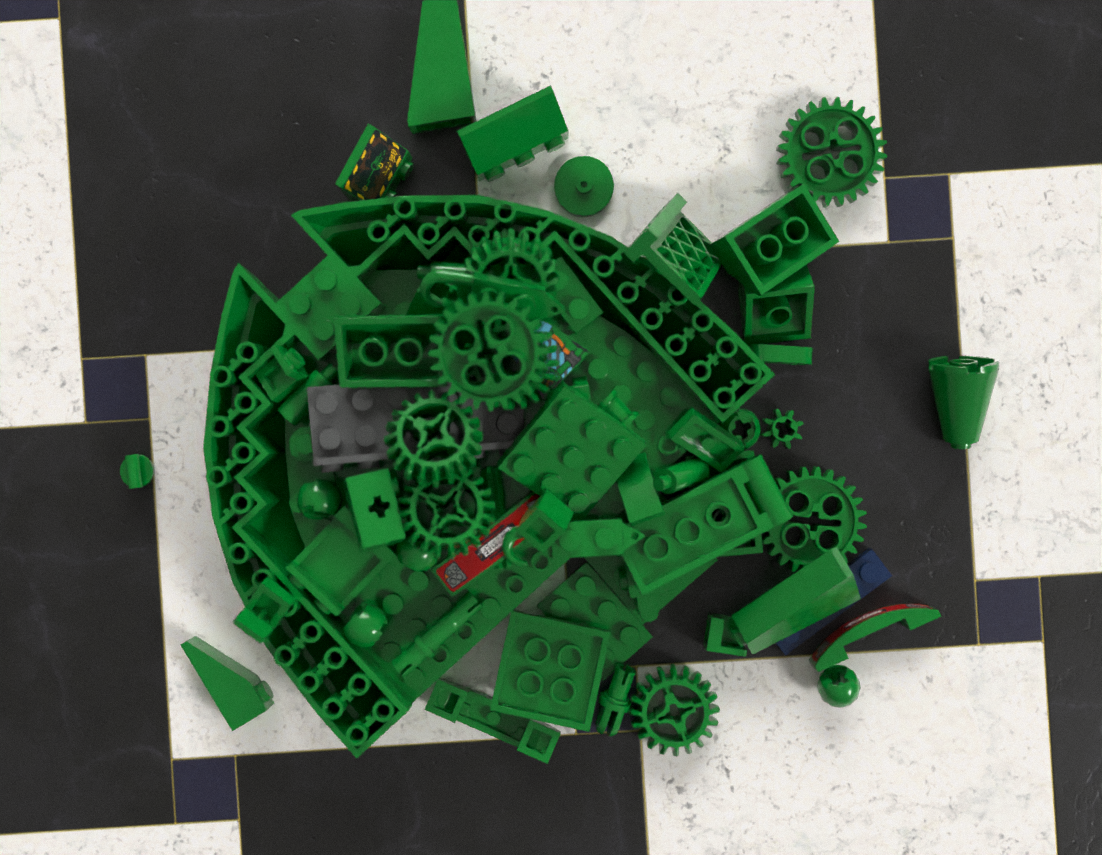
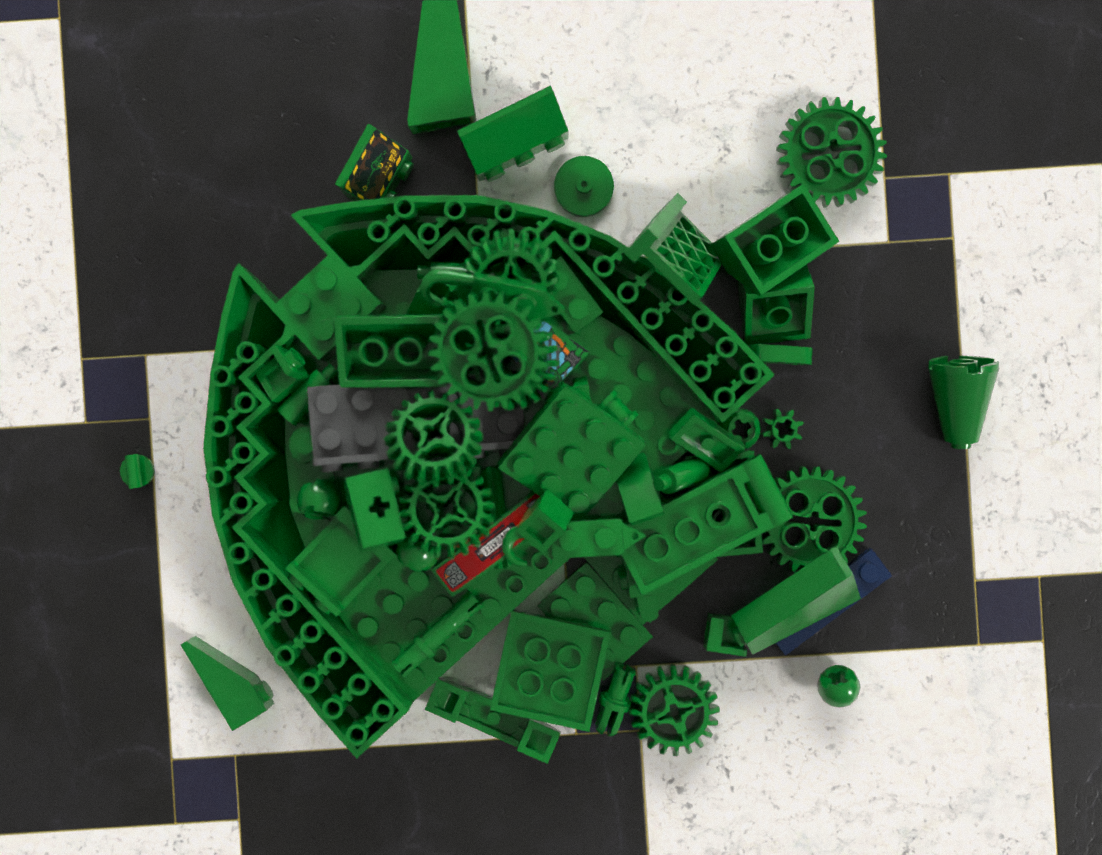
(264, 610): green bracket -> none
(365, 625): green piece -> none
(831, 649): green slope -> none

